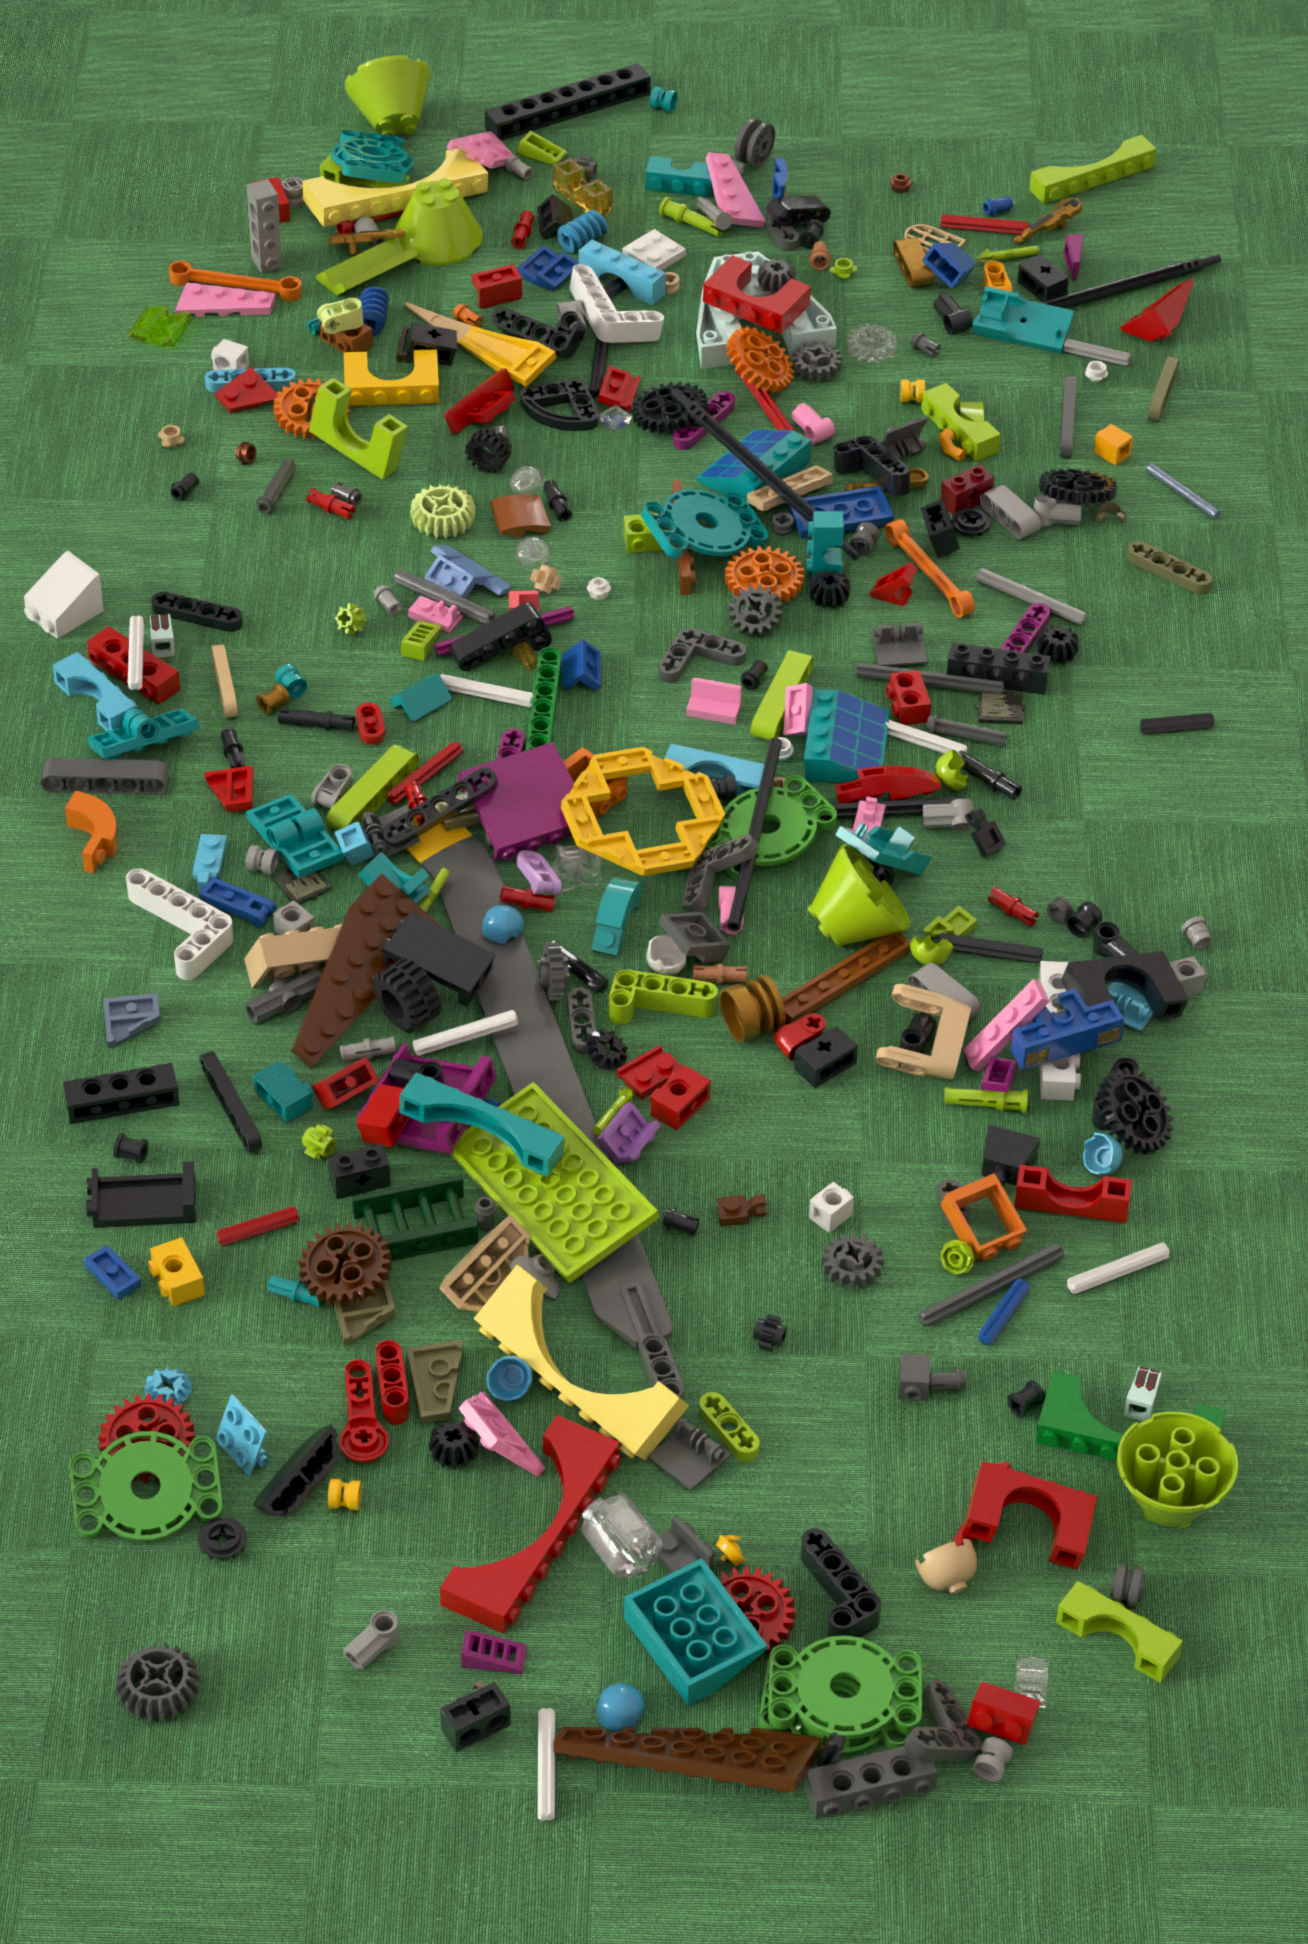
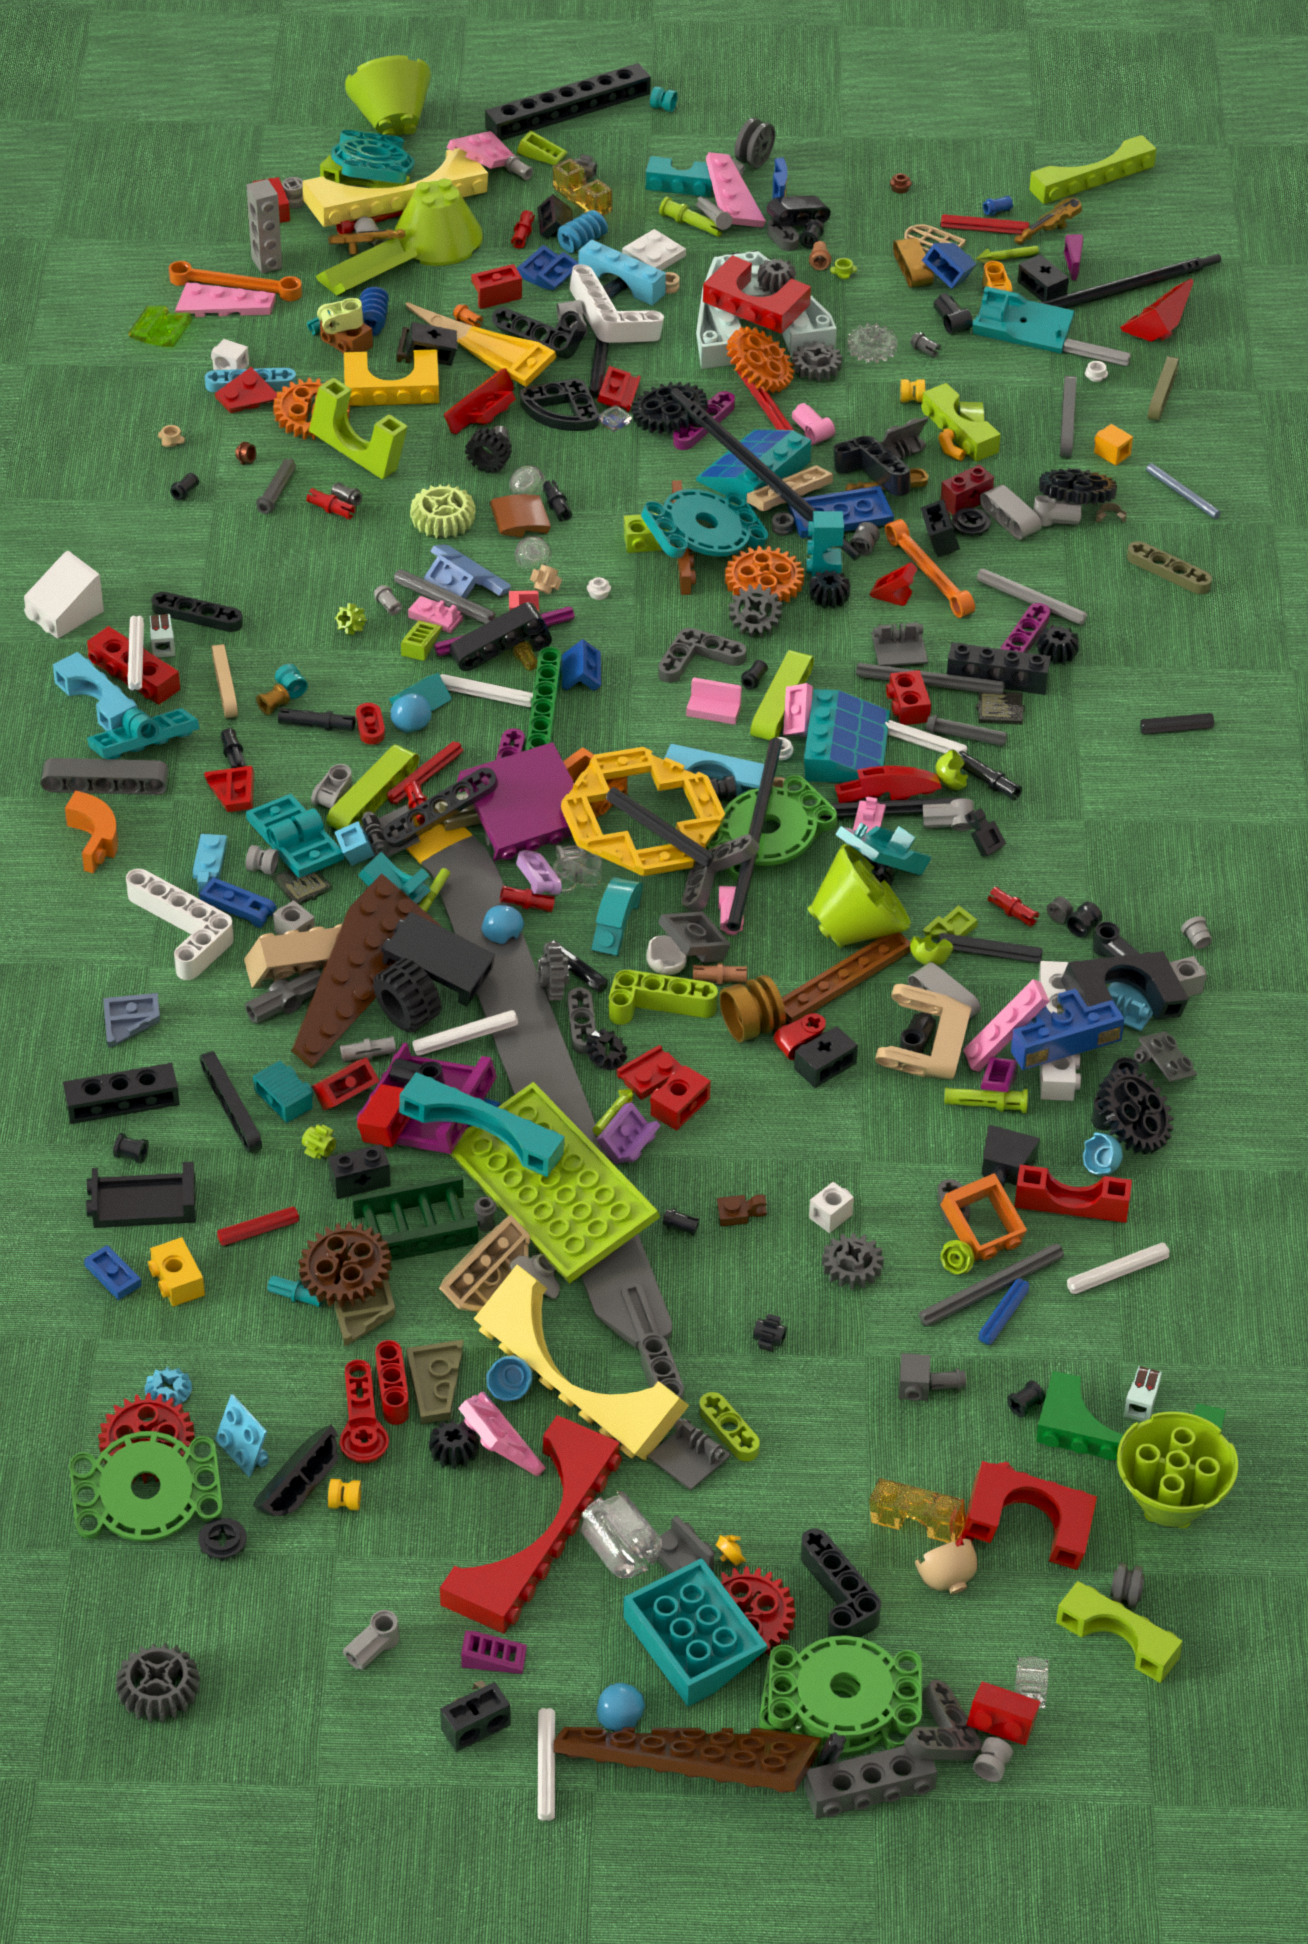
(411, 713): none -> dark azure hair
(659, 826): none -> black axle
(938, 1512): none -> clear yellow arch
(1164, 1051): none -> dark grey hinge

